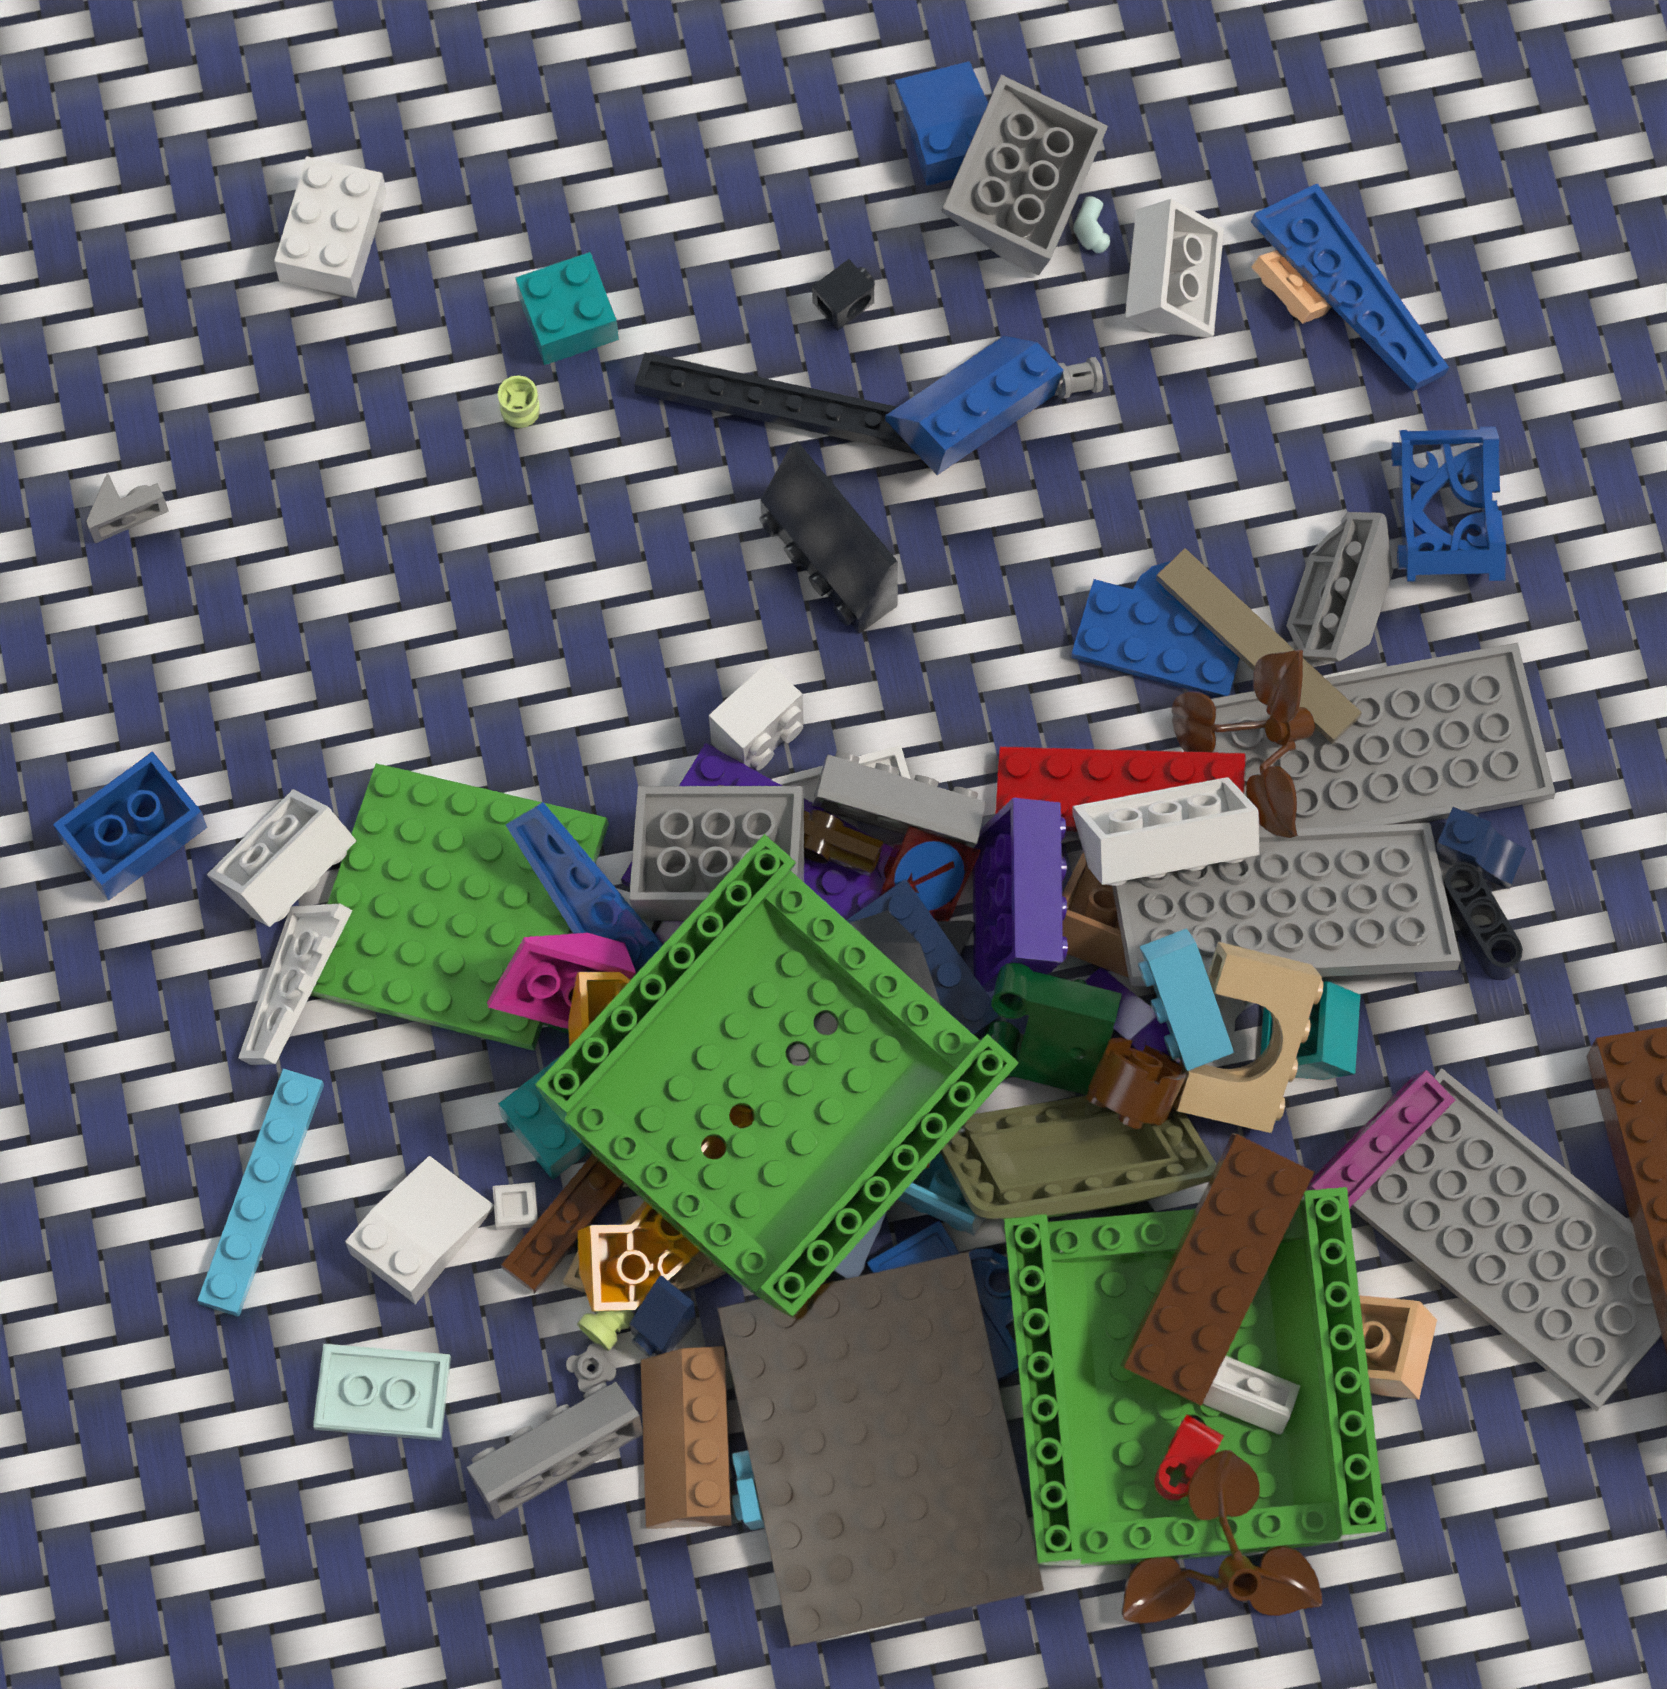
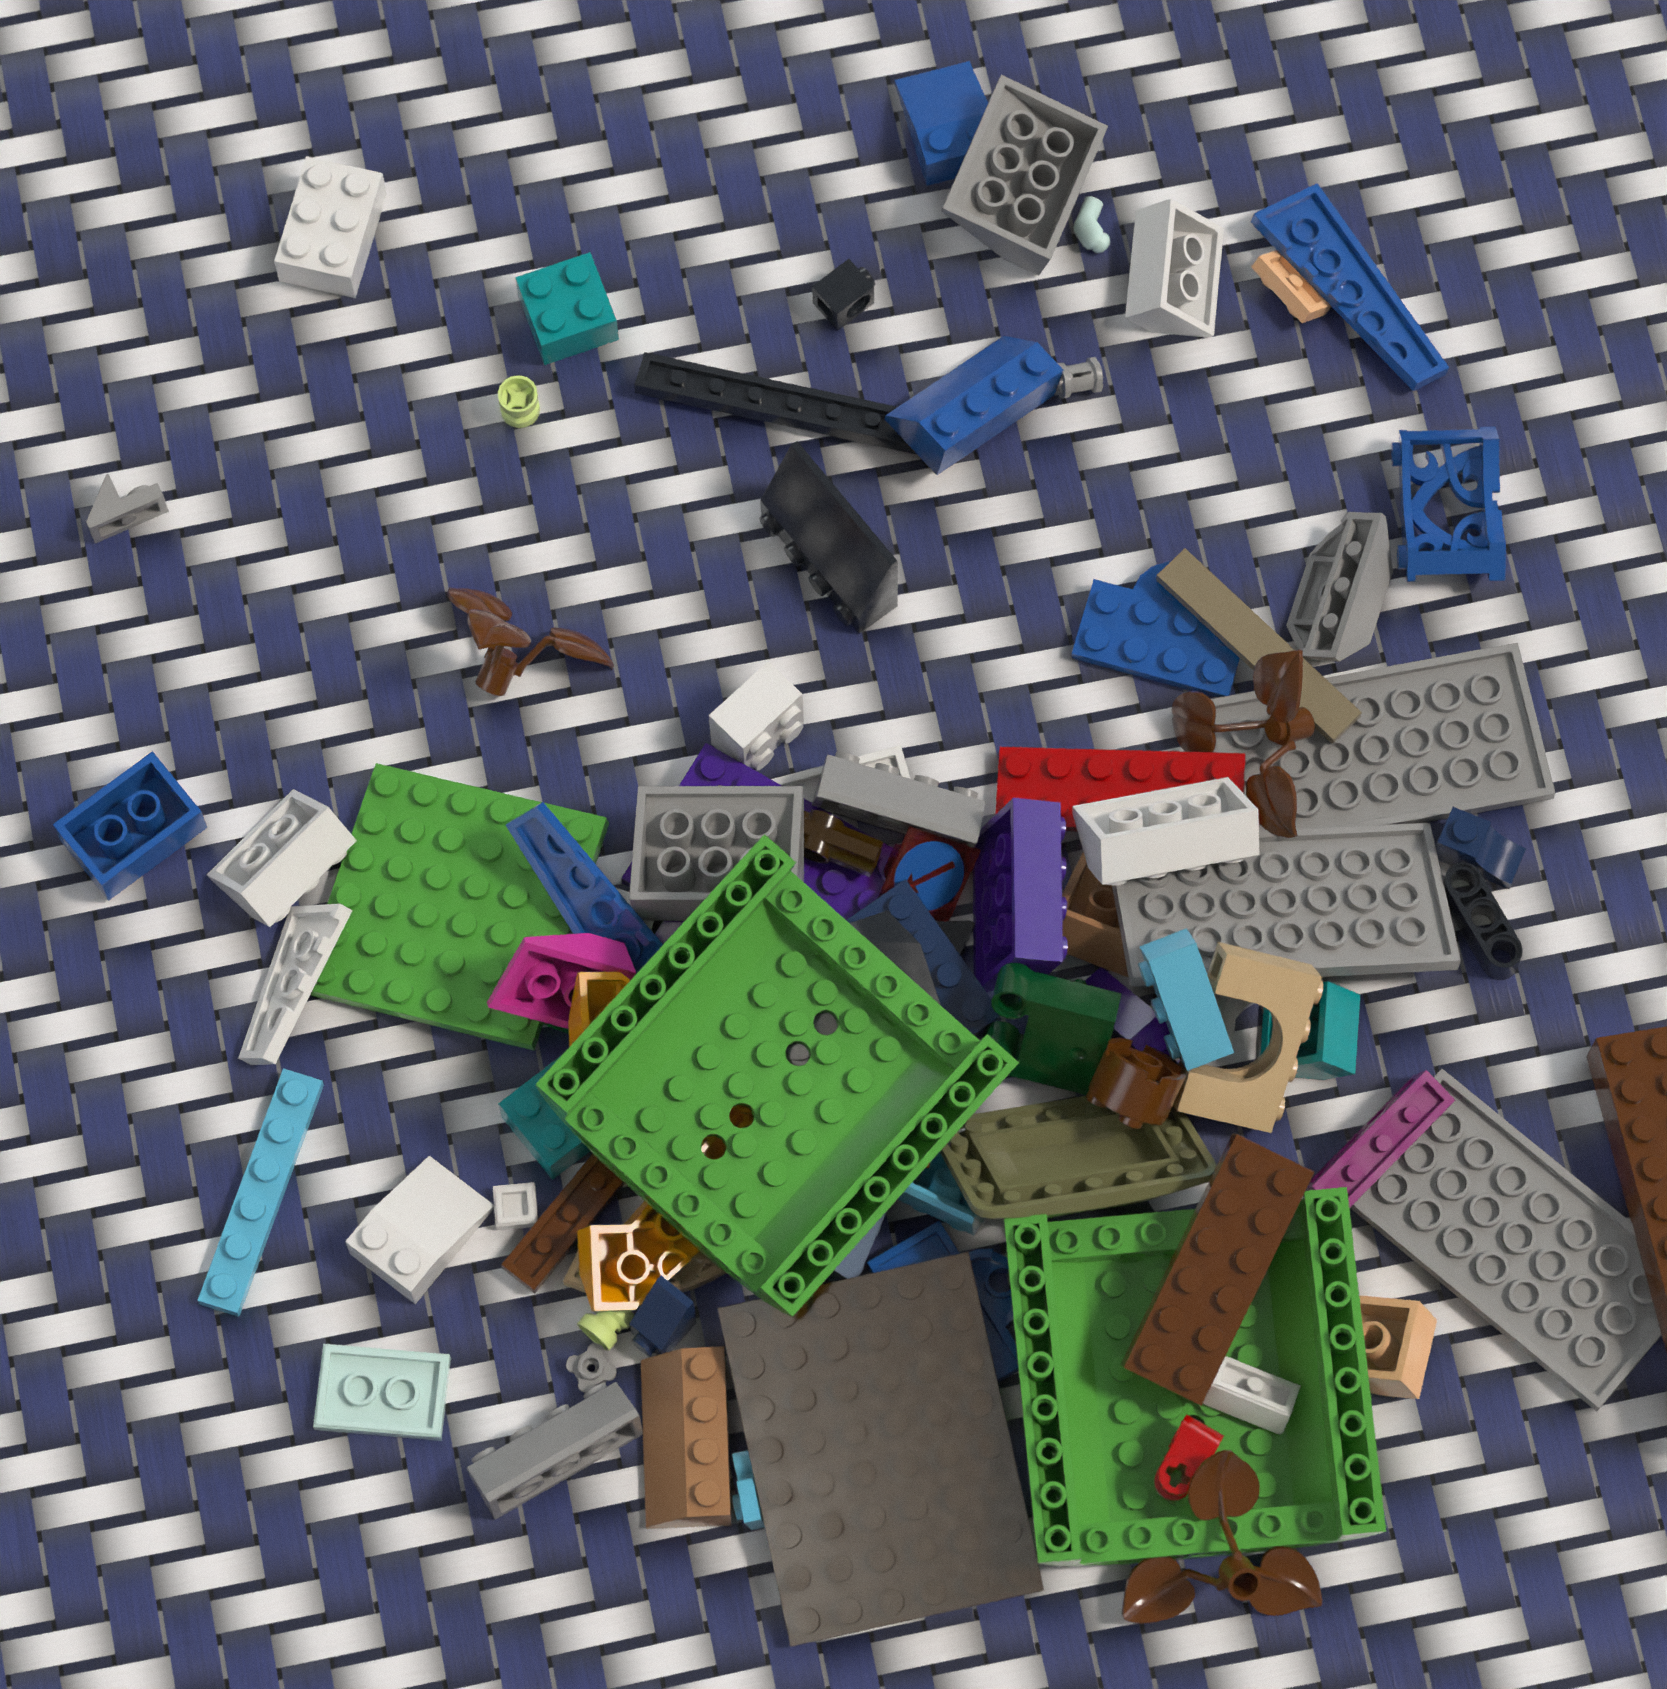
(490, 631): none -> reddish brown plant

